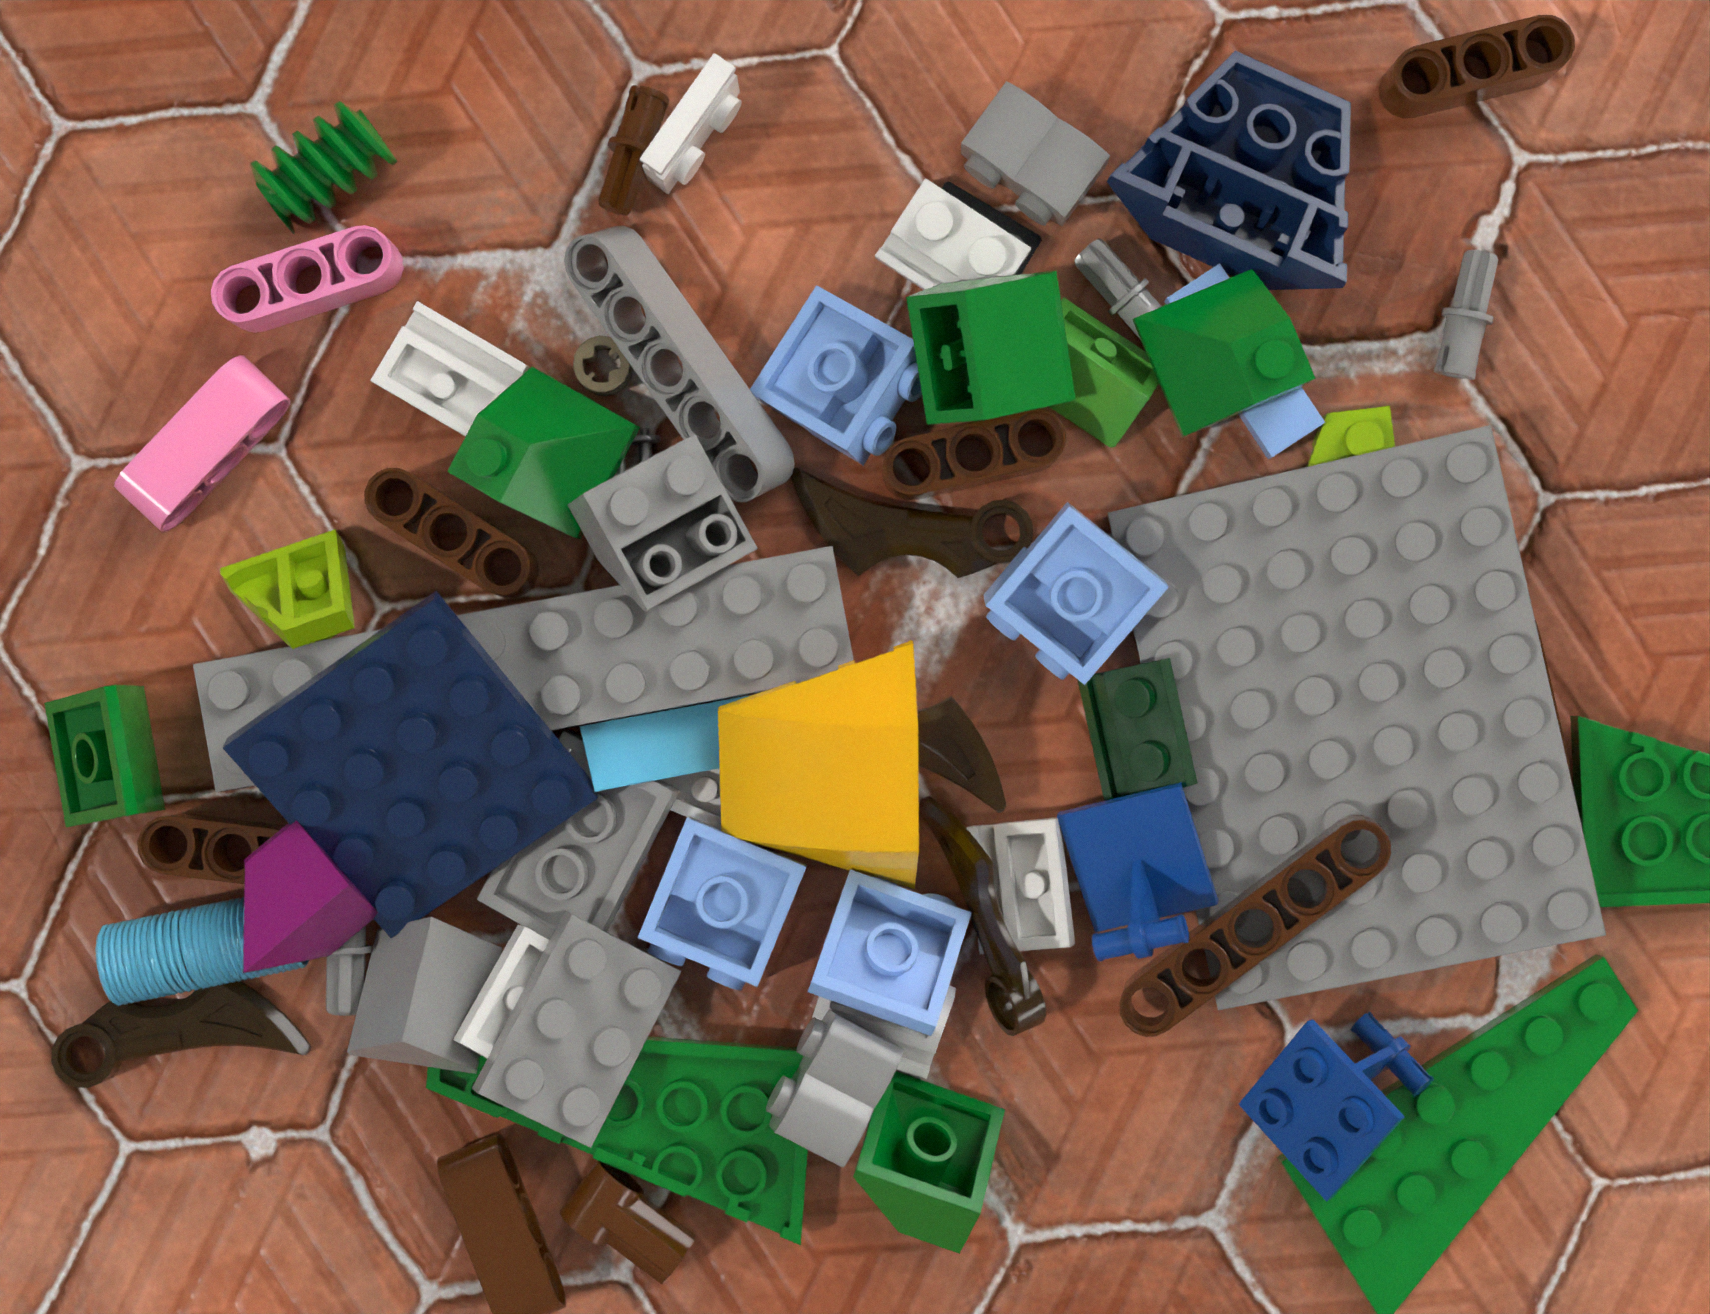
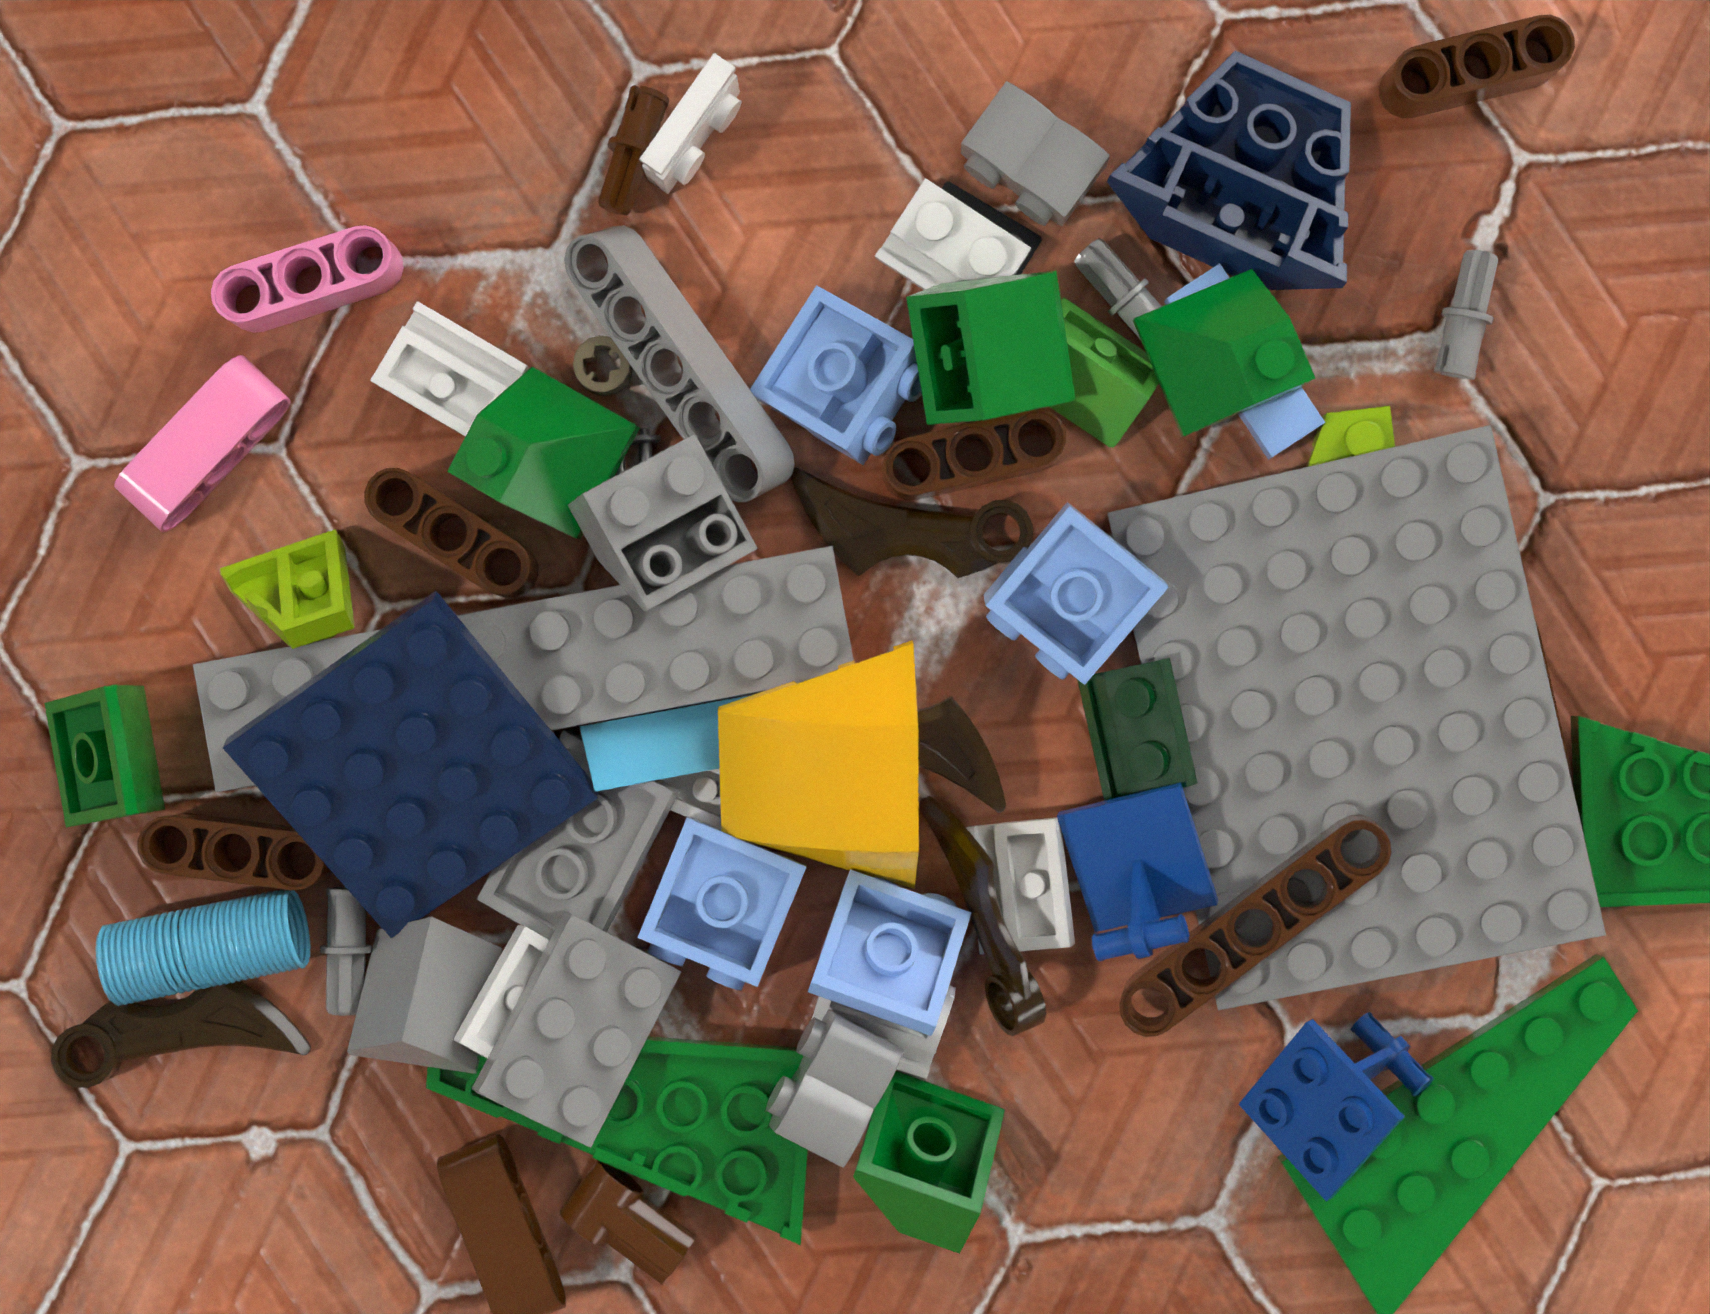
(297, 902): magenta slope -> none
(321, 165): green piece -> none

